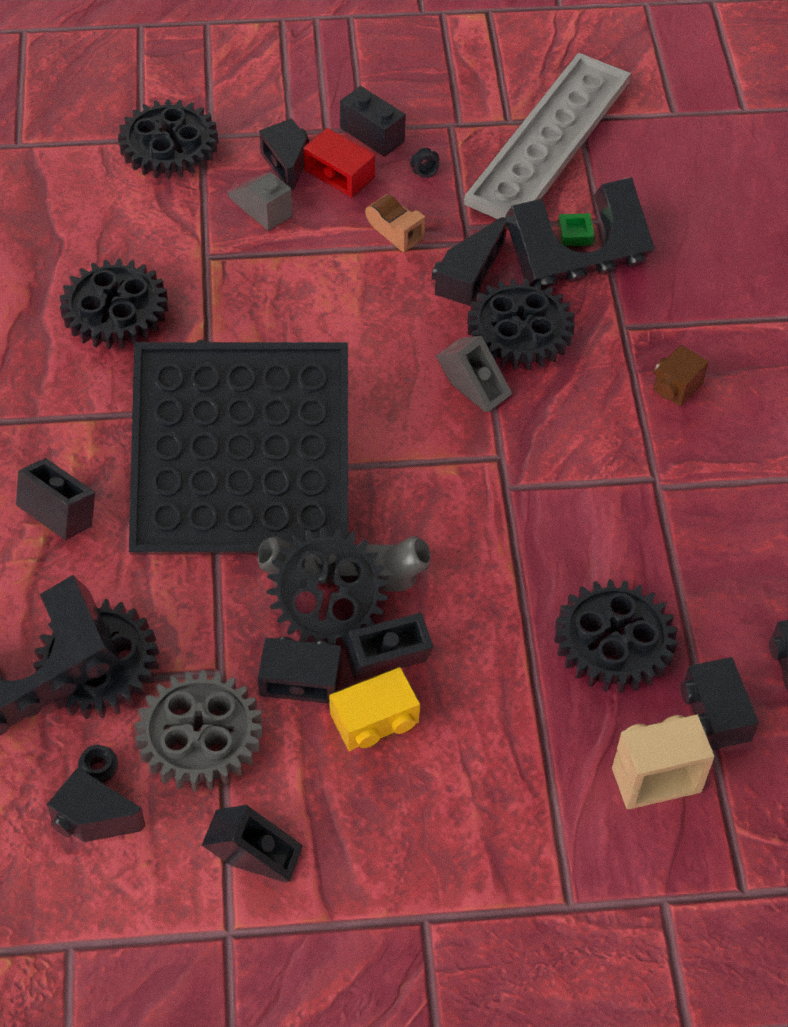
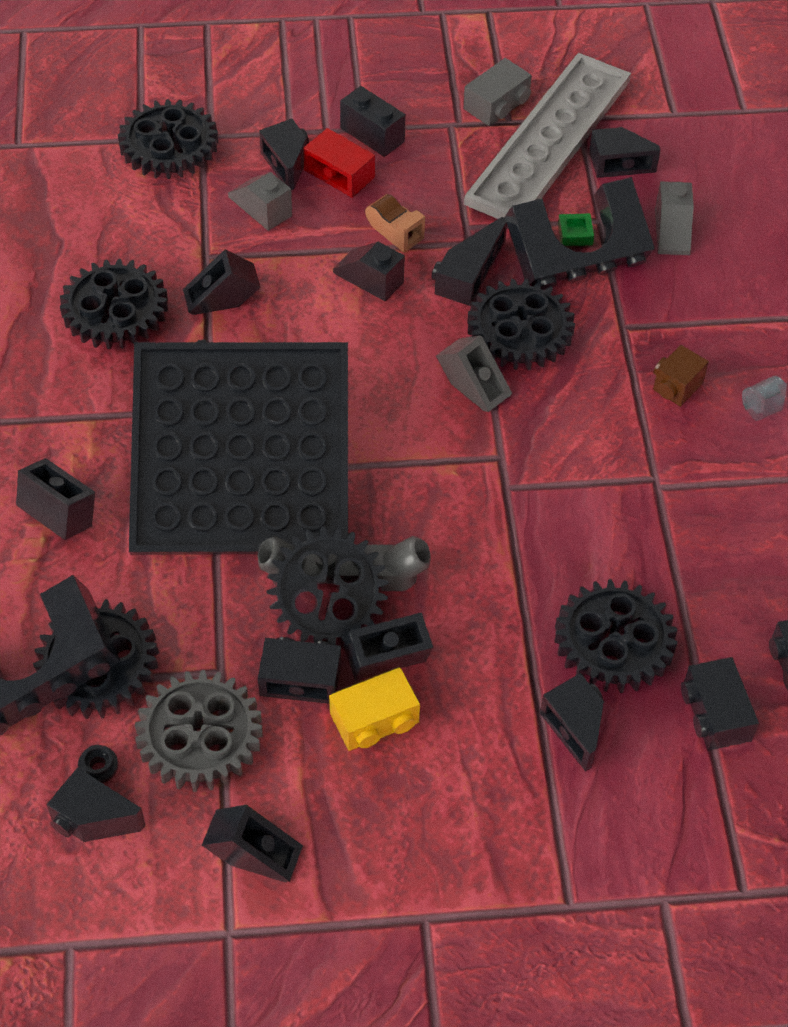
(222, 284): none -> black slope
(373, 269): none -> black slope
(428, 168): black plate -> none
(497, 92): none -> dark grey brick
(575, 717): none -> black slope
(622, 153): none -> black slope
(662, 761): tan piece -> none
(674, 218): none -> dark grey slope
(764, 397): none -> clear light blue brick

